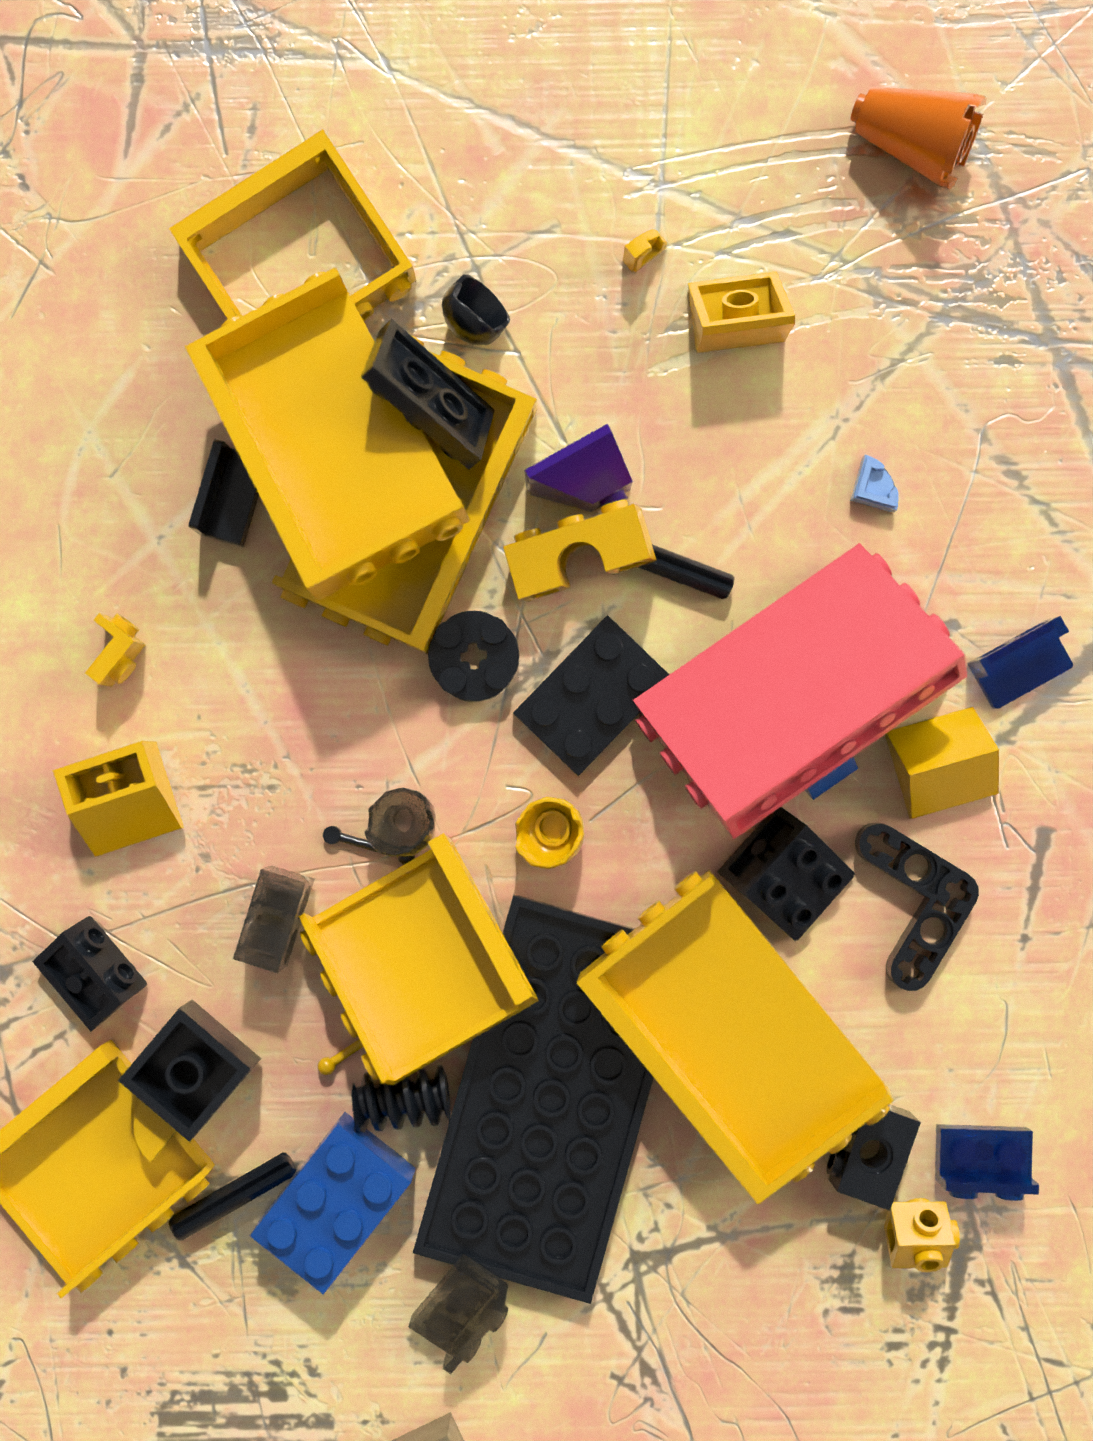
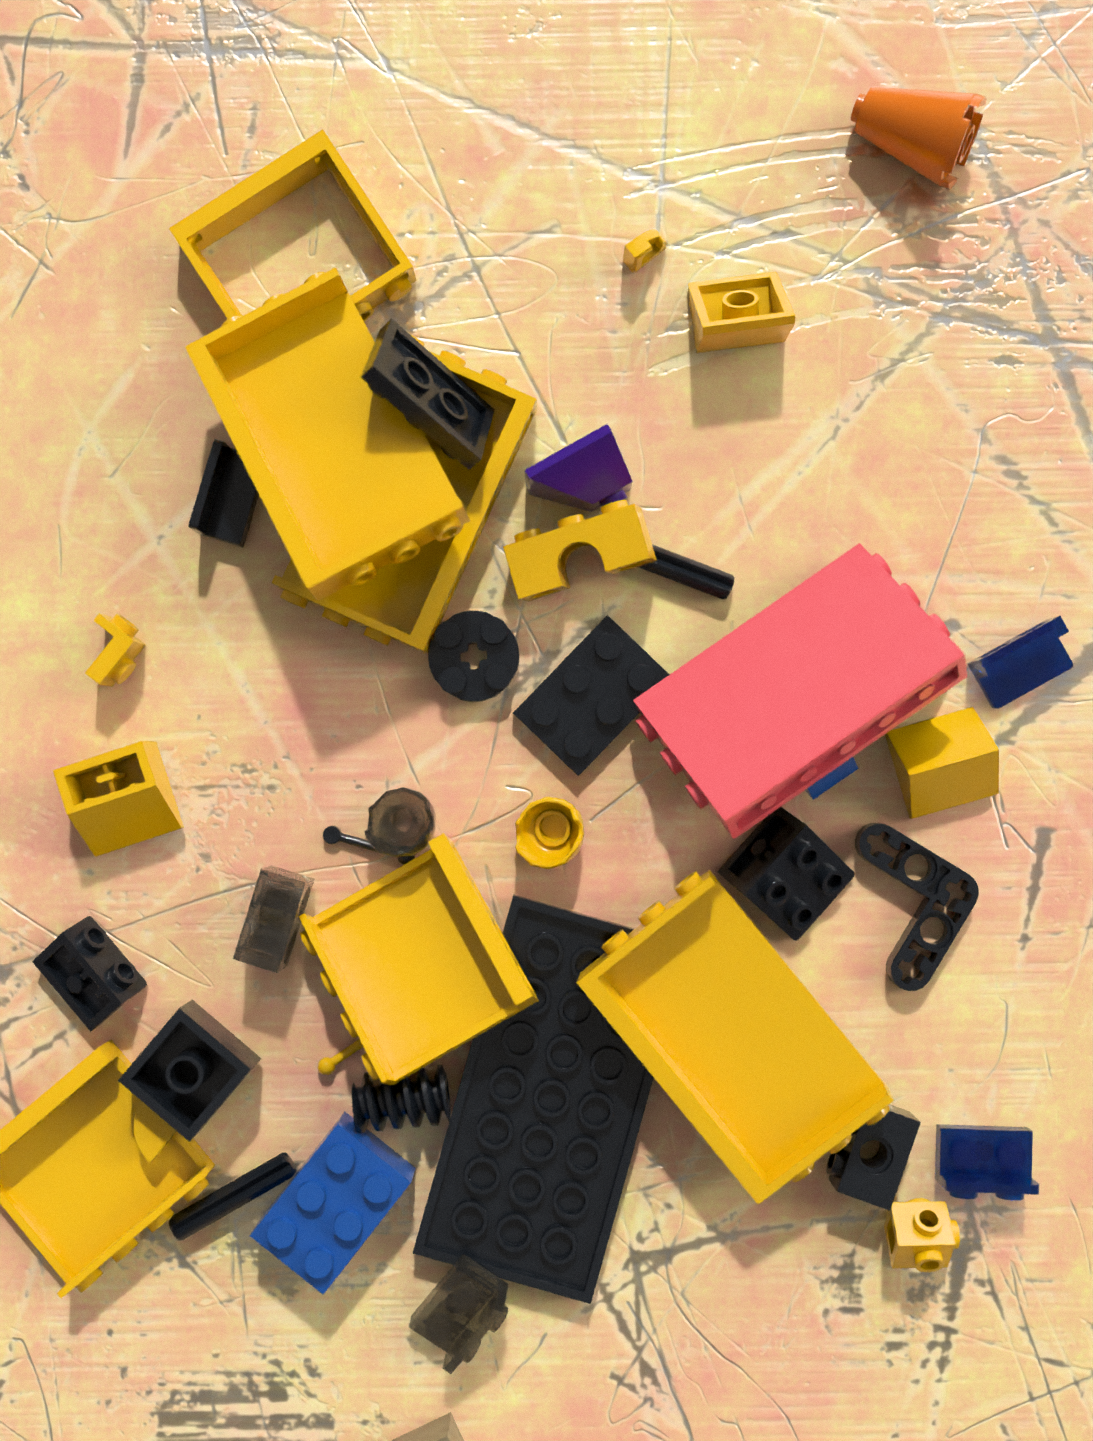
(474, 312): black hair -> none
(875, 486): light blue tile -> none

